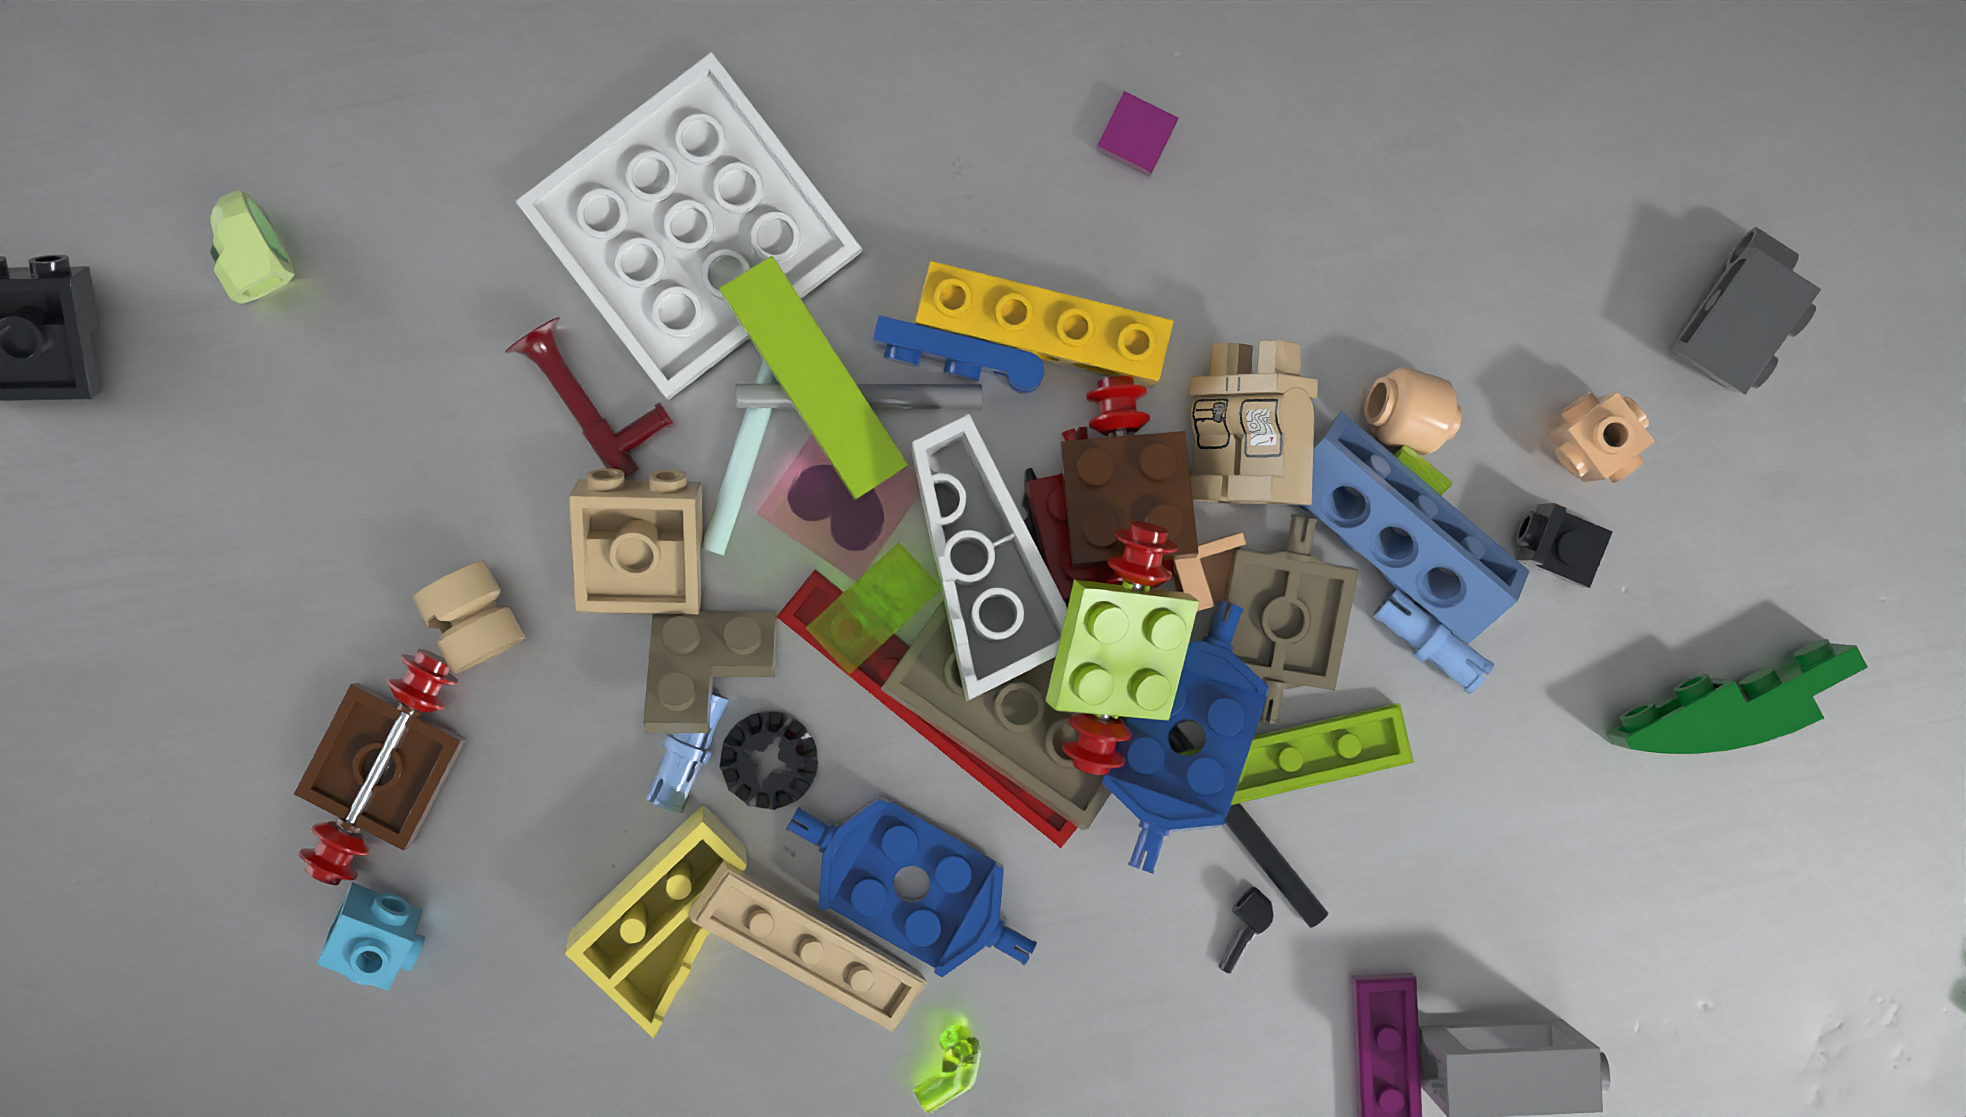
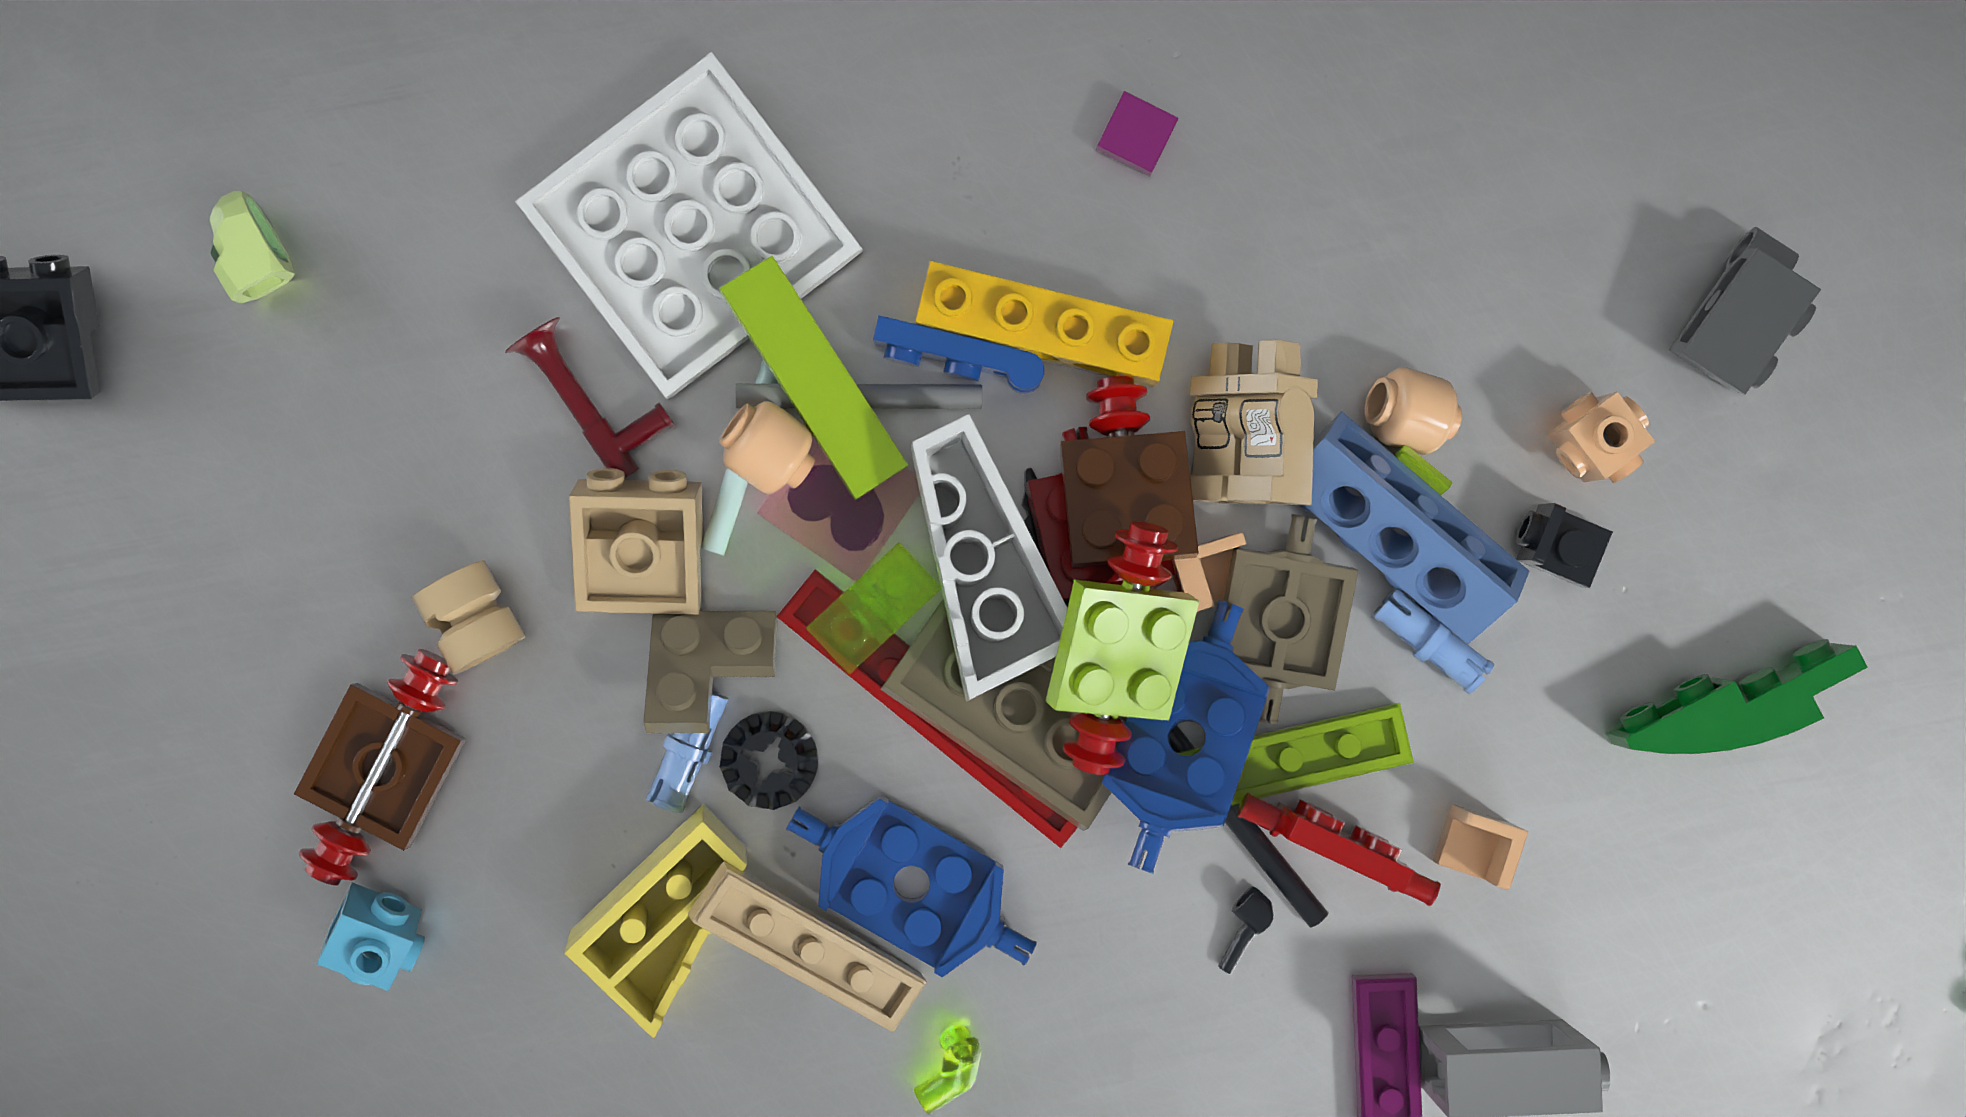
(767, 447): none -> light nougat head
(1323, 834): none -> red plate
(1480, 846): none -> light nougat panel

